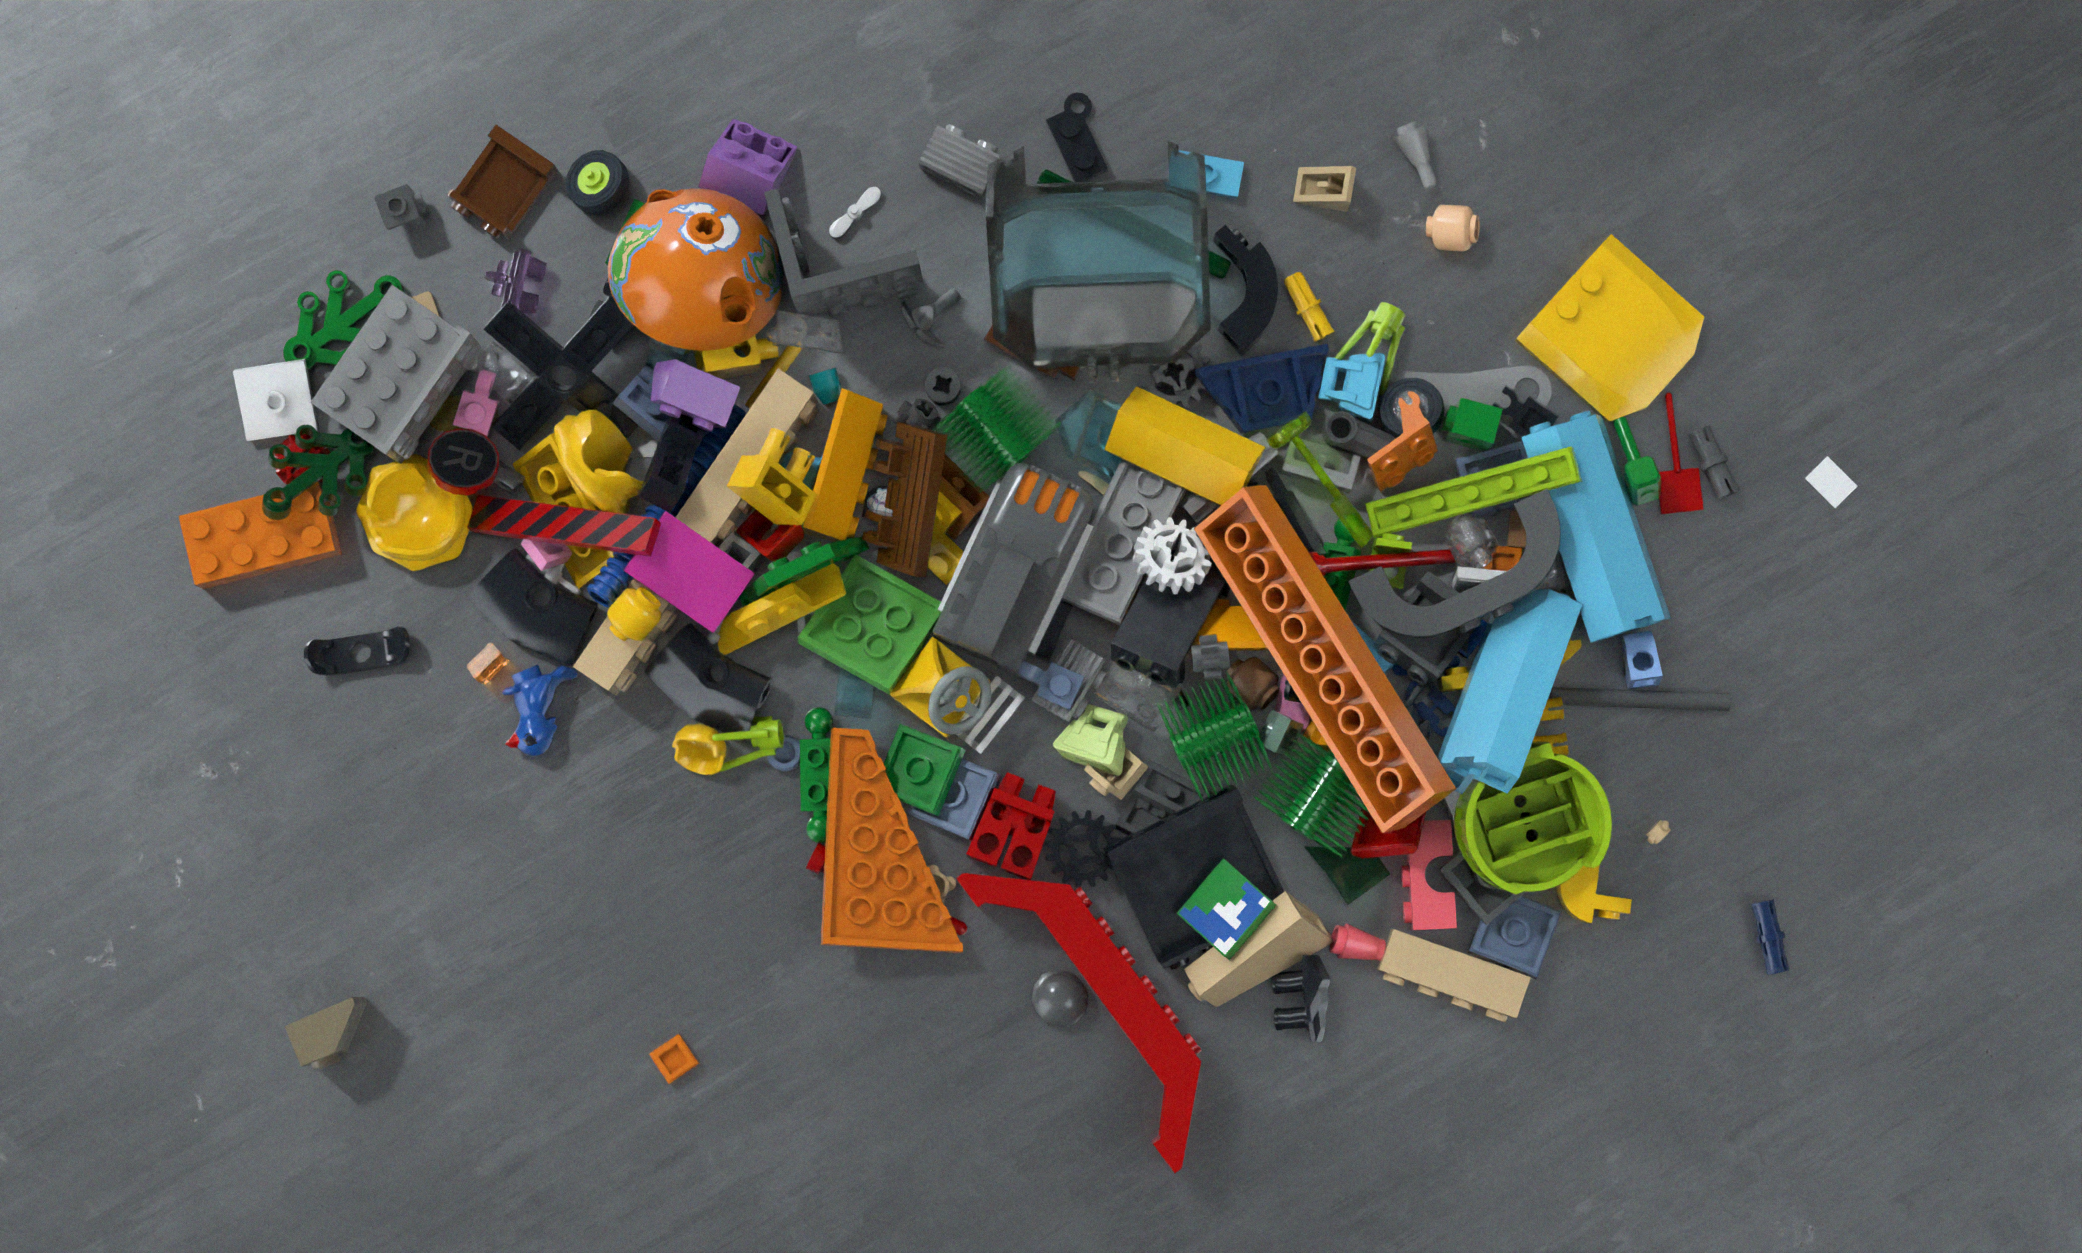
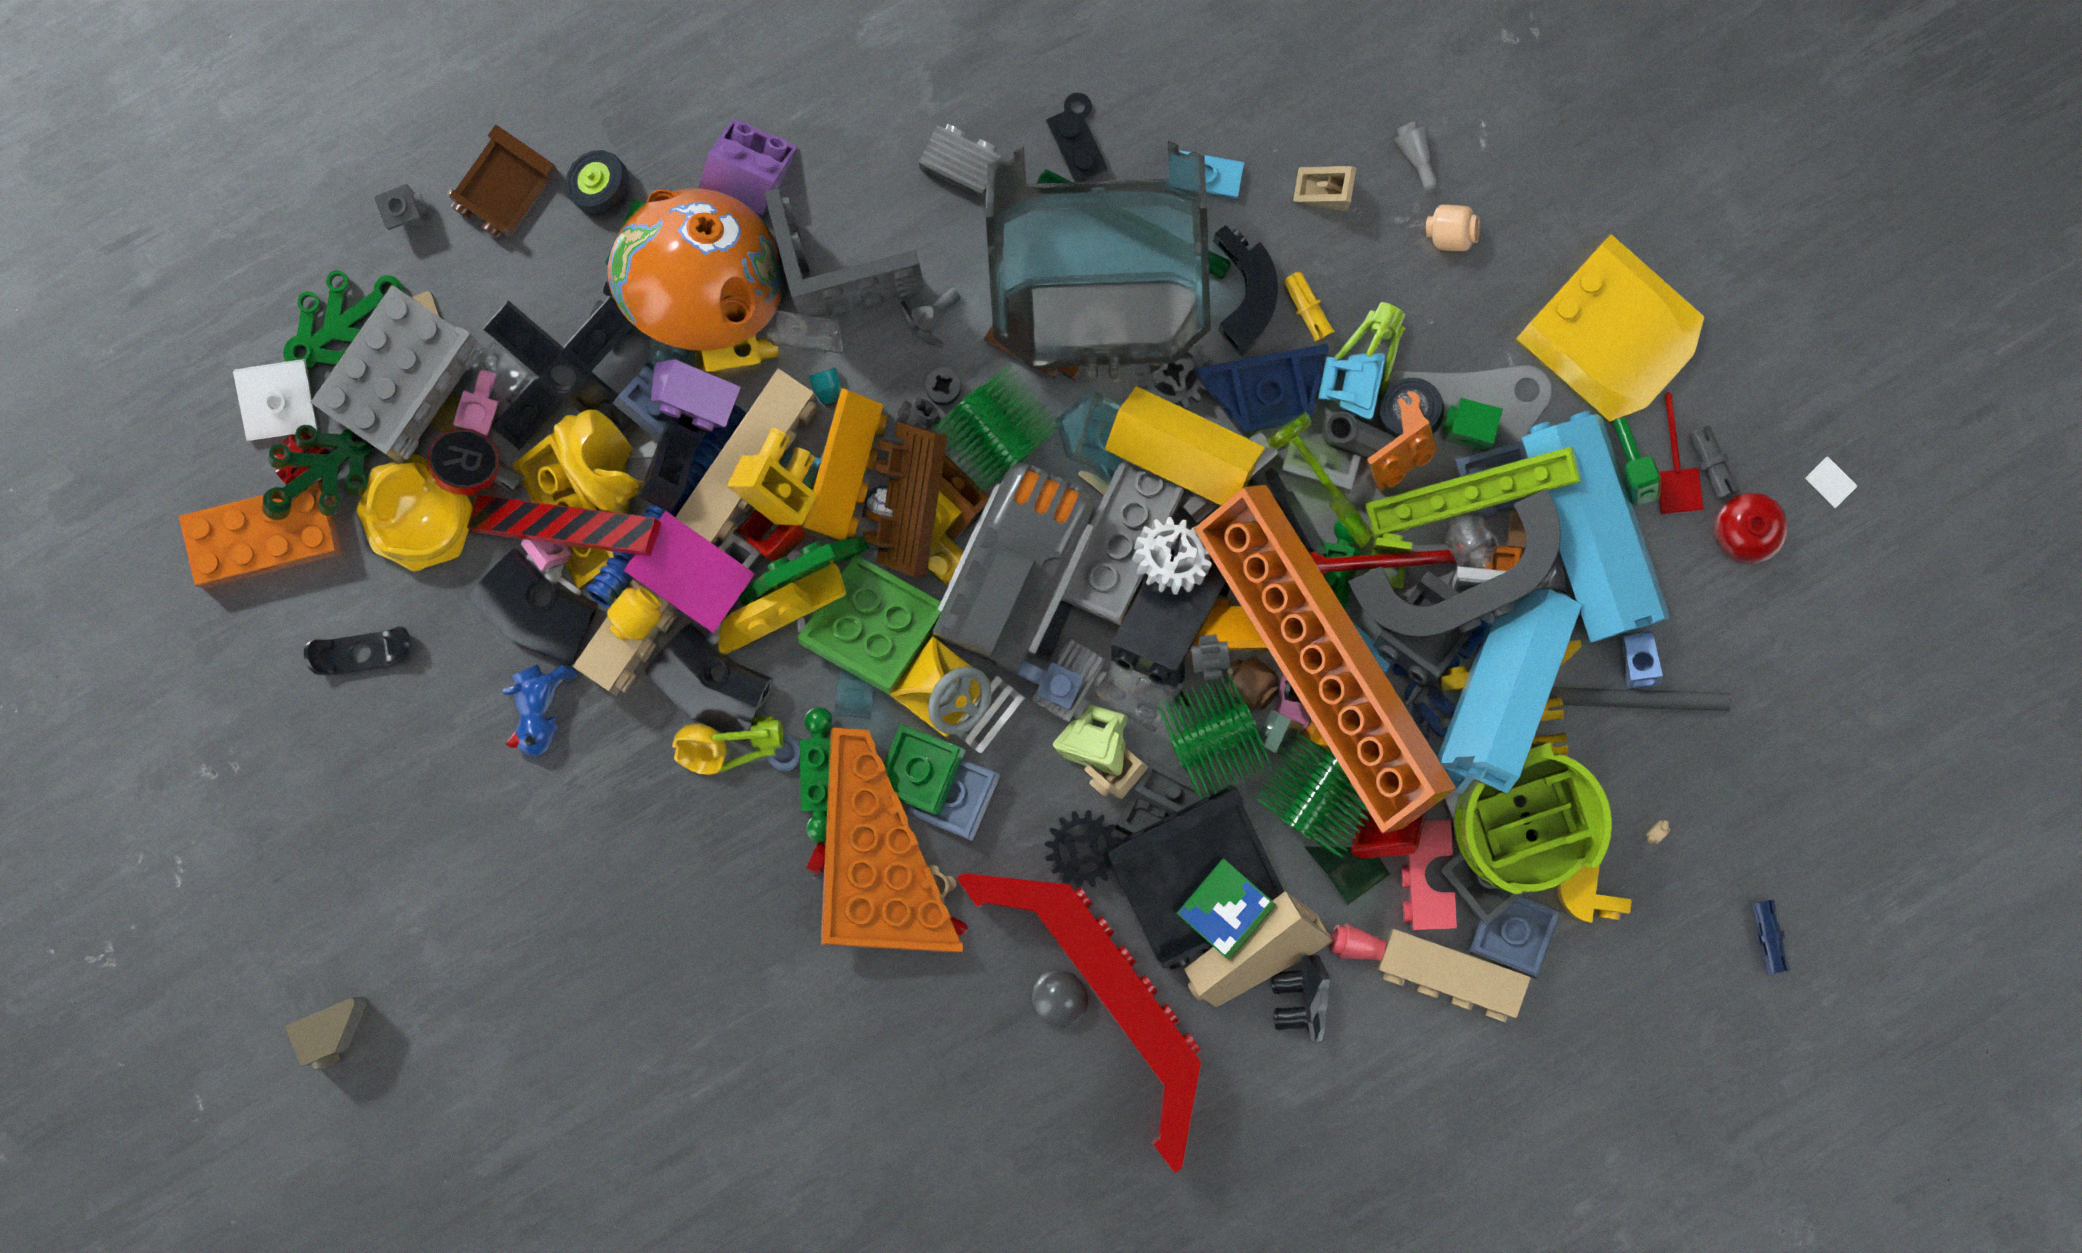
(487, 663): clear orange slope -> none
(521, 268): clear purple hips -> none
(674, 1058): orange tile -> none
(783, 363): yellow piece -> none
(855, 212): white piece -> none
(1013, 816): red hips -> none
(1525, 414): black plate -> none
(1751, 528): none -> red cylinder

